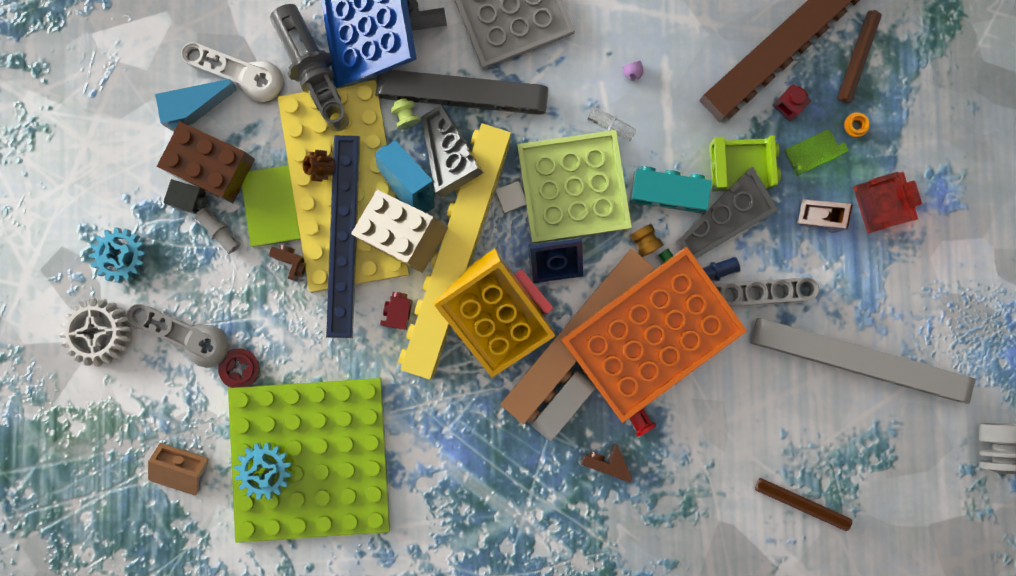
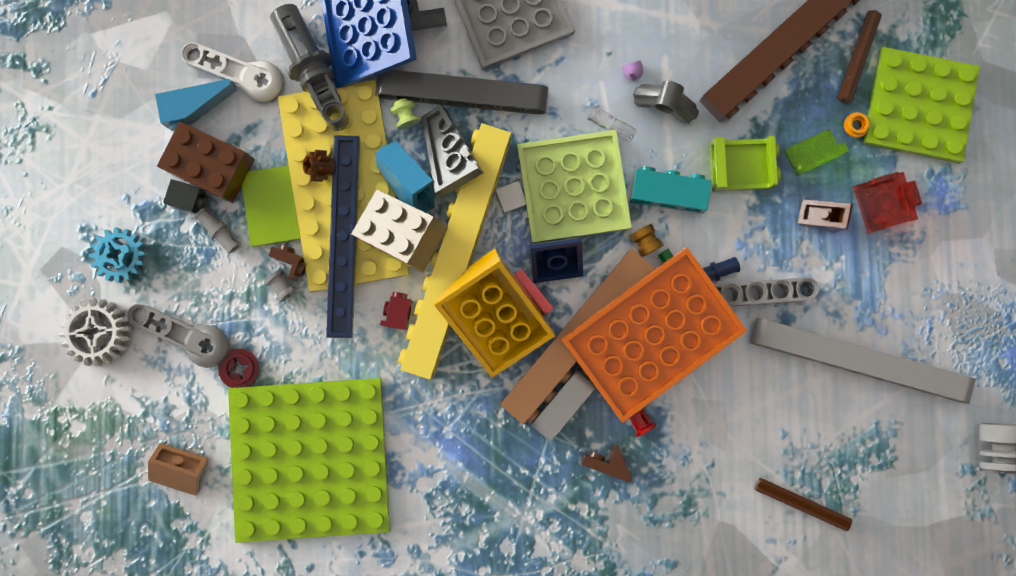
(265, 480): medium azure gear -> none
(280, 285): none -> light grey bush
(668, 99): none -> dark grey piece
(732, 213): dark grey wing -> none
(794, 99): dark red brick -> none
(921, 105): none -> lime plate

